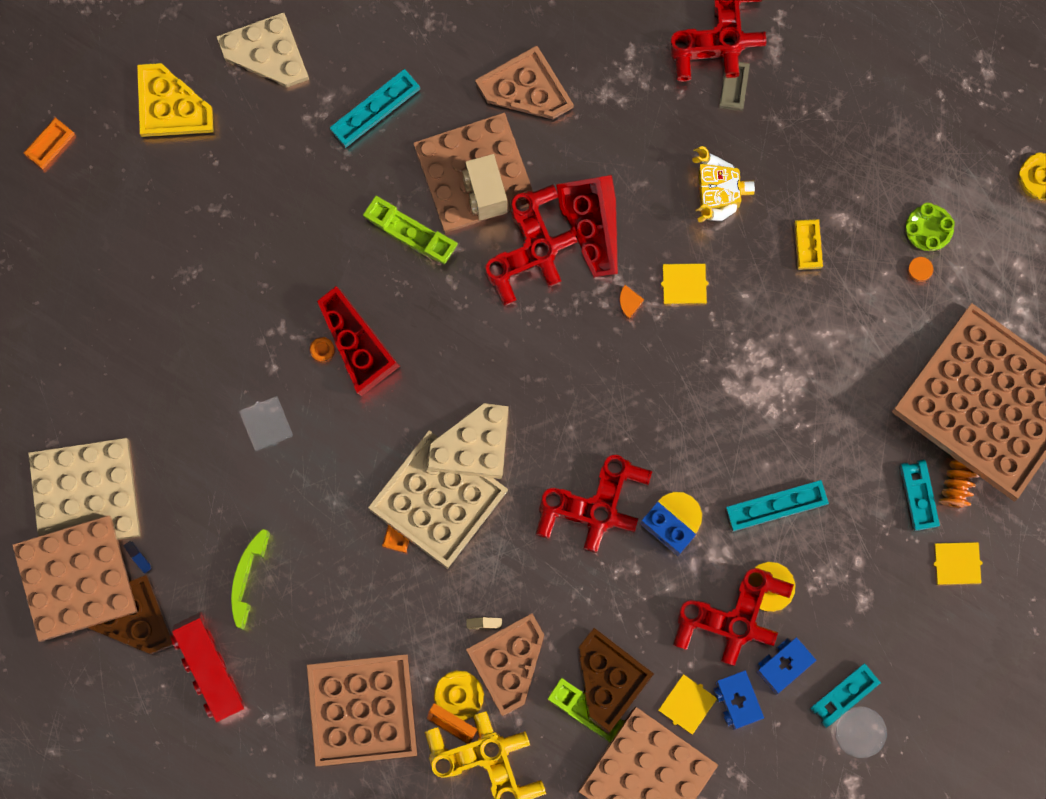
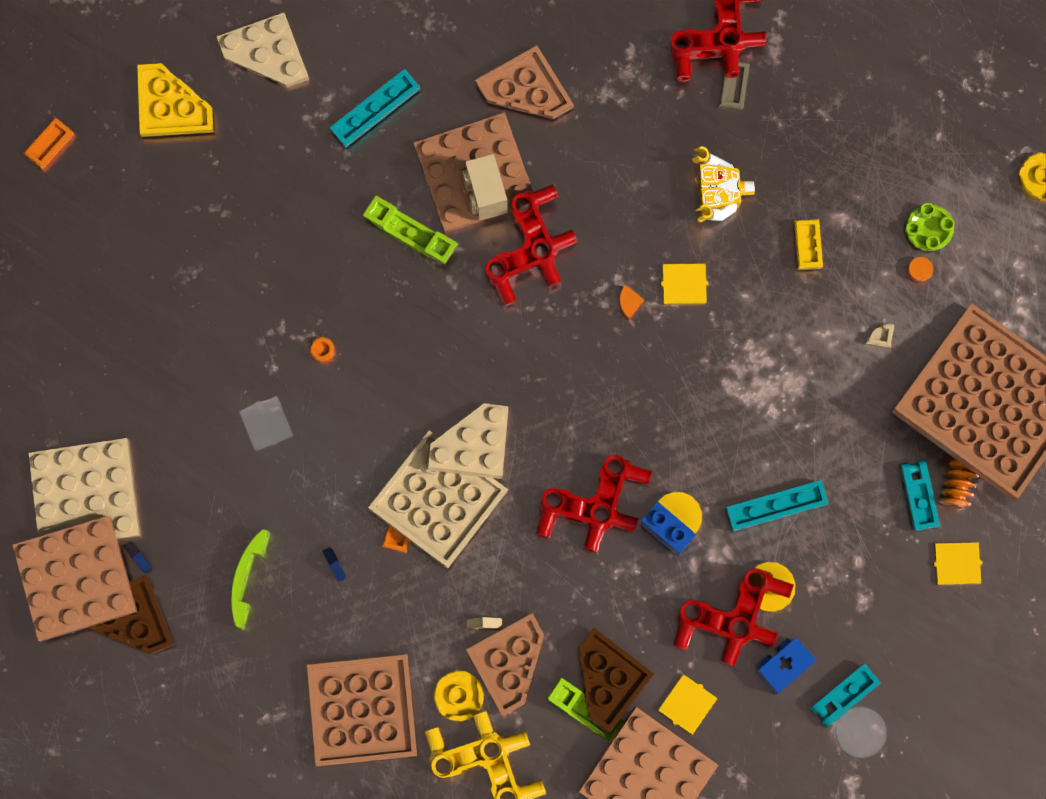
(207, 668): red wedge -> none
(334, 564): none -> dark blue tile
(359, 346): red wedge -> none
(451, 723): orange tile -> none
(592, 215): red wedge -> none
(741, 686): blue brick -> none
(881, 336): none -> tan tile

